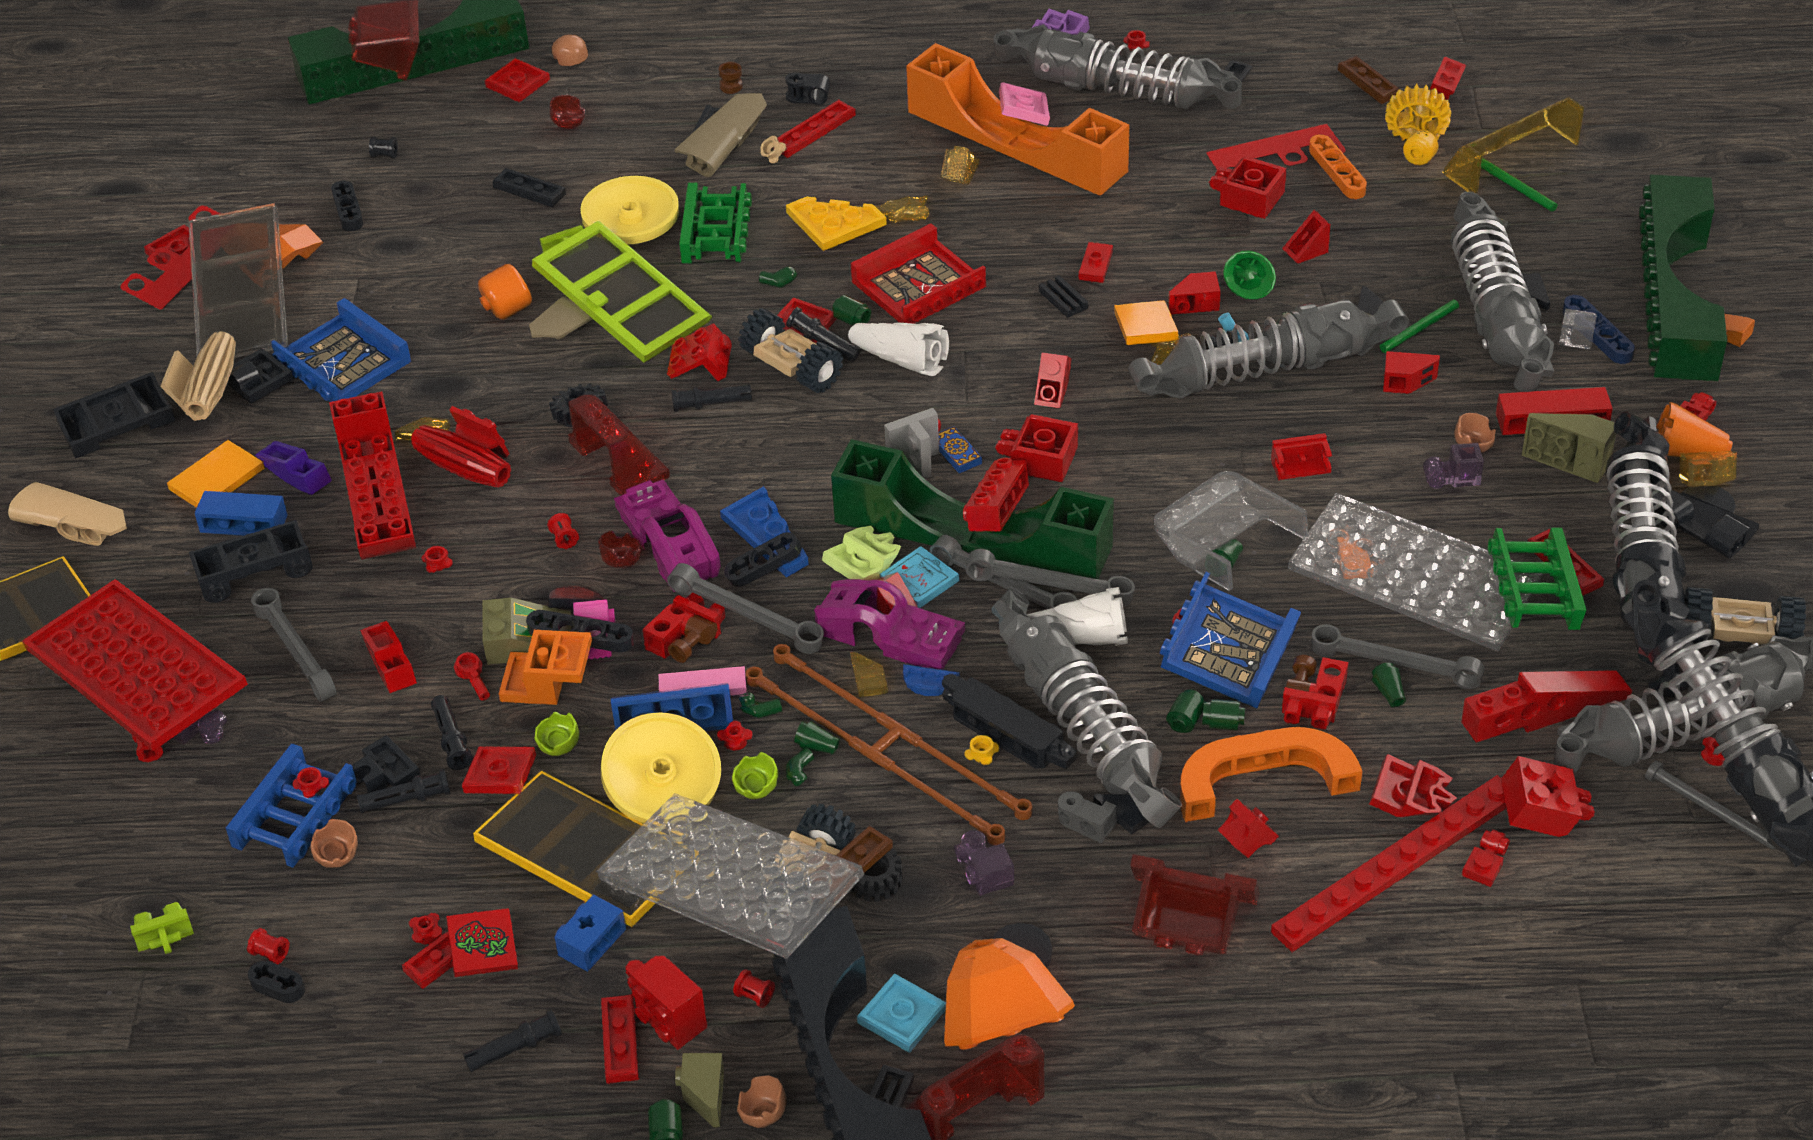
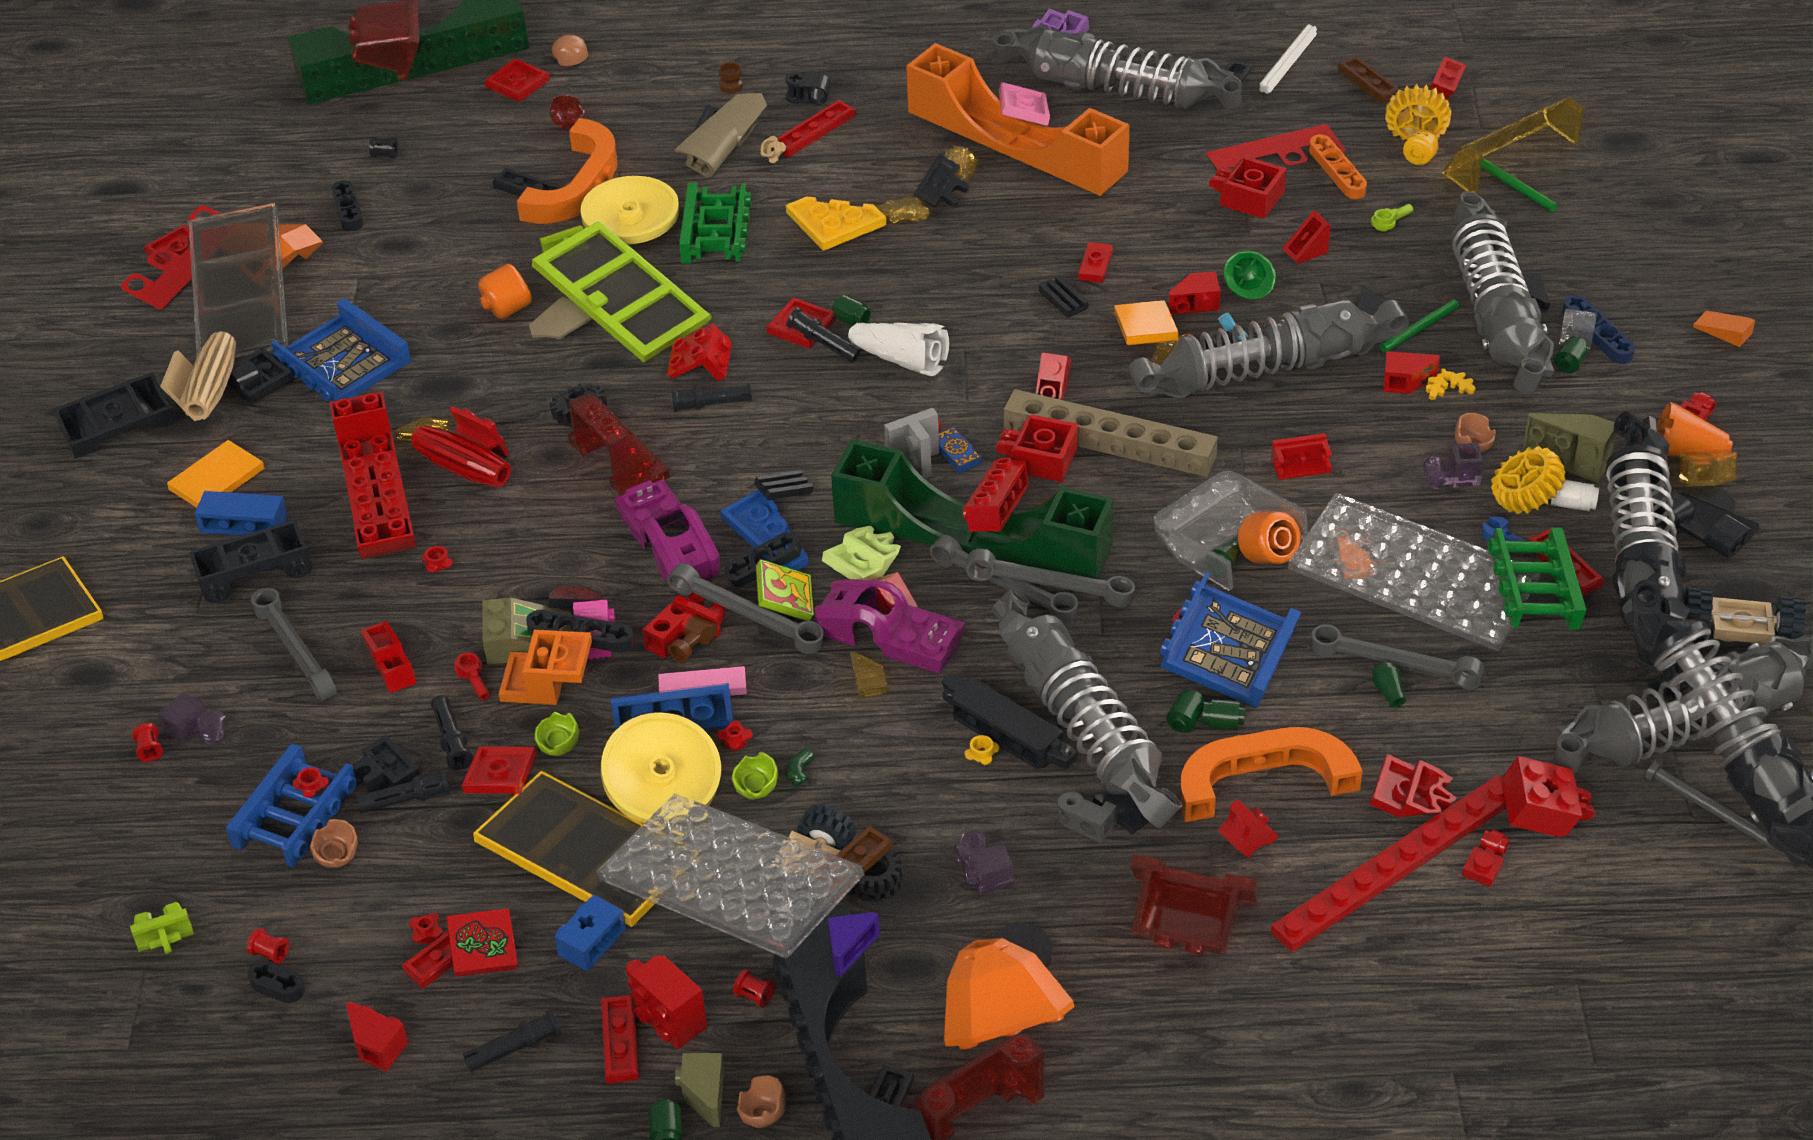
(71, 514): tan panel -> none
(135, 664): red plate -> none
(294, 467): dark purple slope -> none
(376, 1037): none -> red slope
(559, 533): red bush -> none
(565, 203): none -> orange arch
(619, 551): clear red hair -> none
(757, 709): dark green arm -> none
(778, 279): dark green arm -> none
(783, 485): none -> black tile
(783, 656): dark orange bar -> none
(784, 590): none -> tile
(789, 351): plate -> none
(815, 738): dark green cone -> none
(851, 937): none -> dark purple slope
(901, 1013): medium azure tile -> none
(916, 276): red panel -> none
(923, 575): medium azure tile -> none
(925, 680): blue tile -> none
(941, 183): none -> black plate
(1092, 619): white cone -> none
(1120, 433): none -> dark tan brick
(1136, 39): red plate -> none
(1269, 537): none -> orange head
(1287, 59): none -> white axle
(1312, 699): red hips -> none
(1386, 218): none -> lime plate
(1439, 384): none -> yellow animal
(1498, 522): none -> blue bar
(1515, 407): red brick -> none
(1528, 480): none -> yellow gear
(1539, 701): red brick -> none
(1571, 355): none -> dark green brick
(1576, 496): none -> white head
(1685, 329): dark green arch -> none
(1708, 752): red plate -> none

